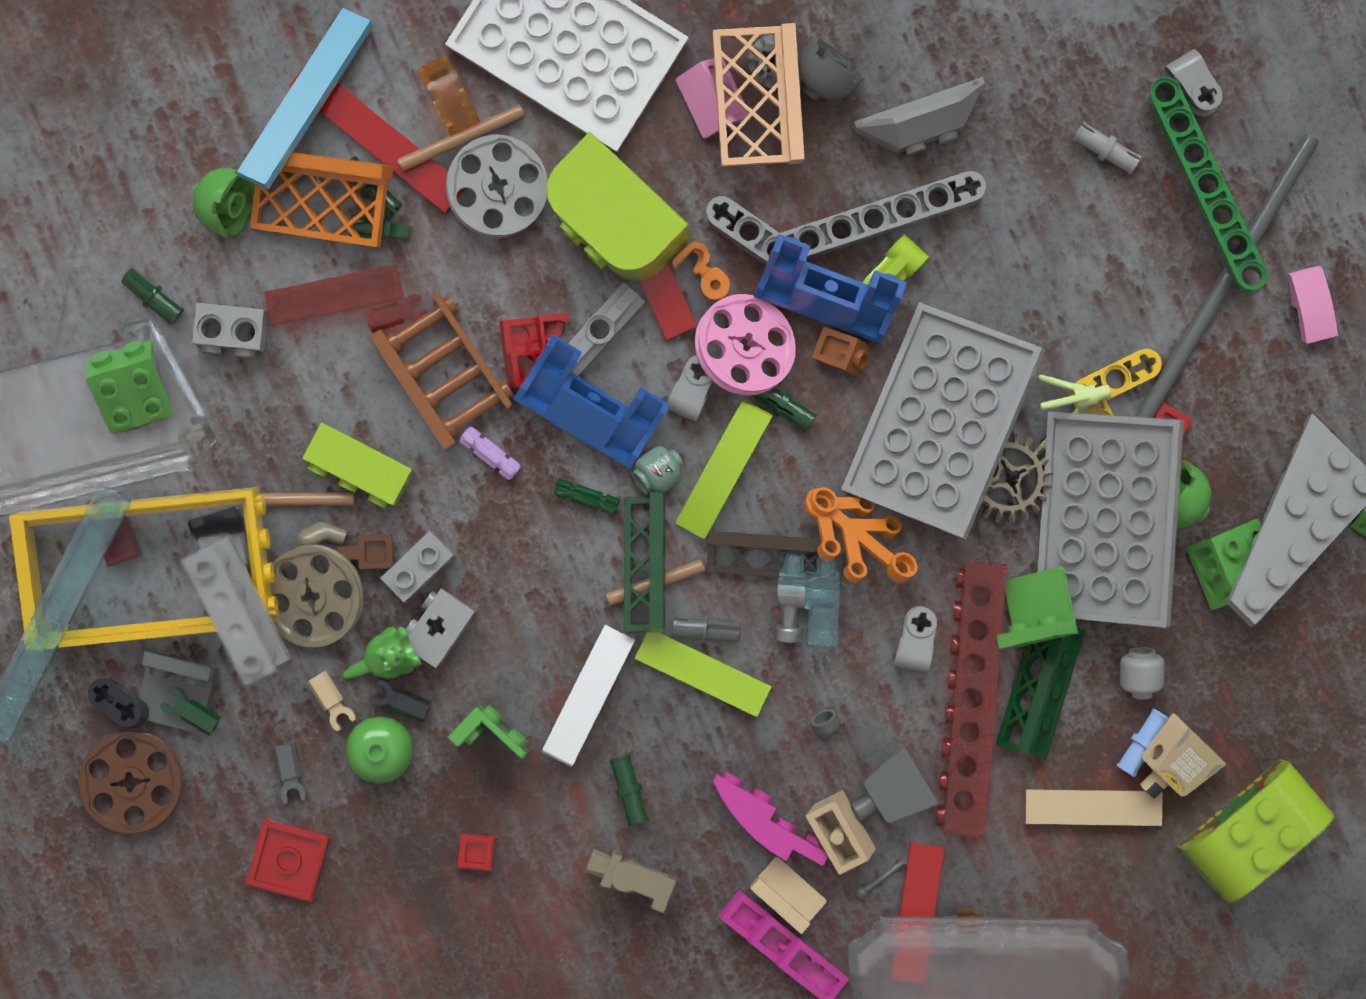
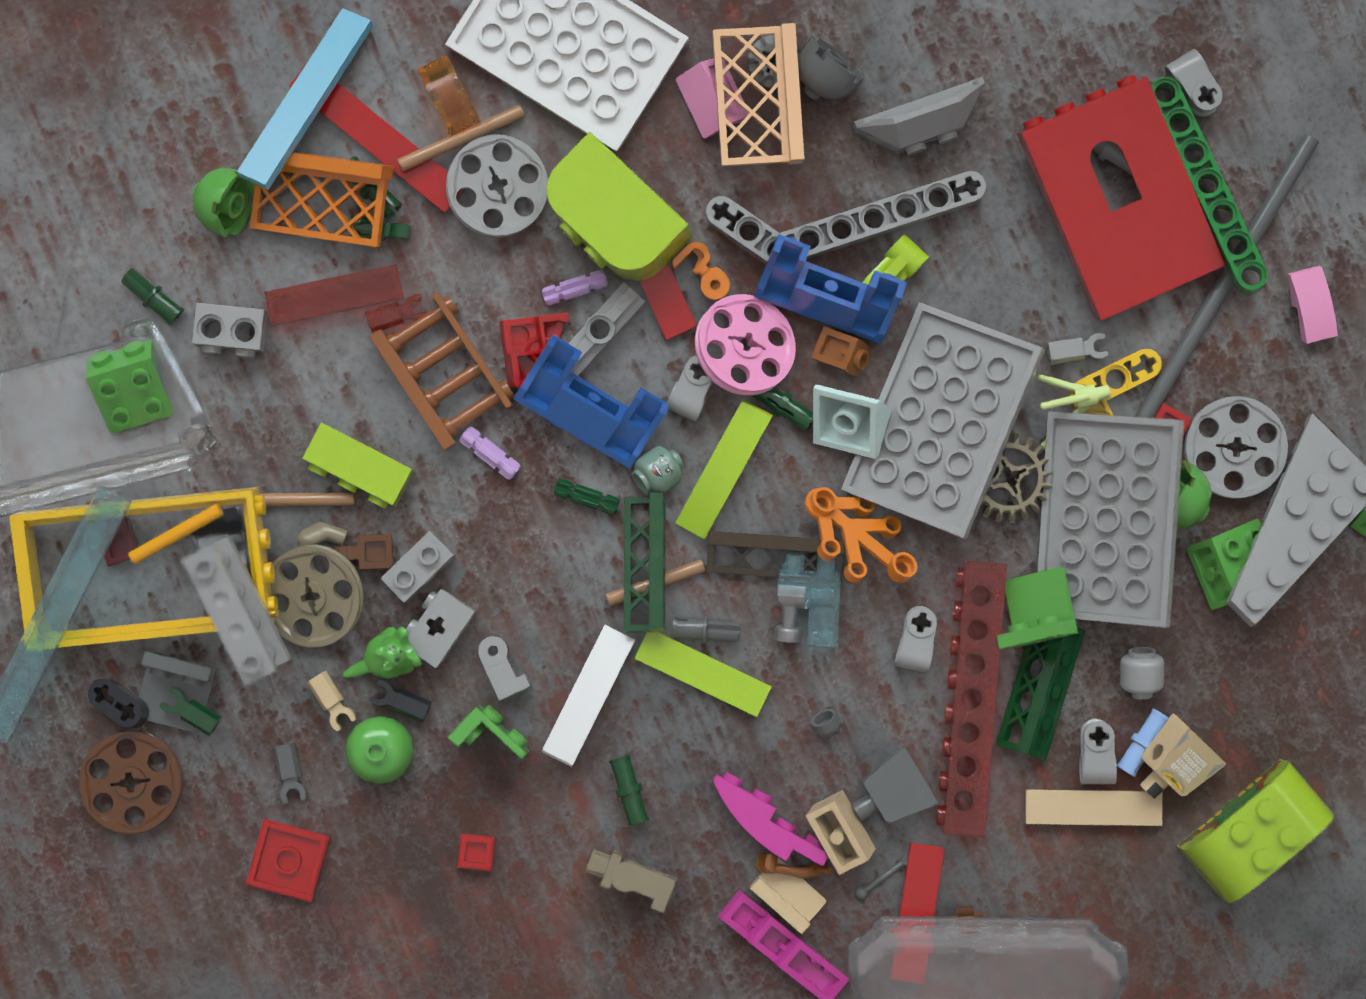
(175, 533): none -> light orange bar
(495, 658): none -> light grey leg
(574, 287): none -> lavender axle
(768, 864): none -> dark orange piece
(849, 421): none -> light aqua slope
(1074, 350): none -> light grey bar
(1097, 760): none -> light grey piece
(1143, 245): none -> red panel
(1247, 435): none -> light grey wedge

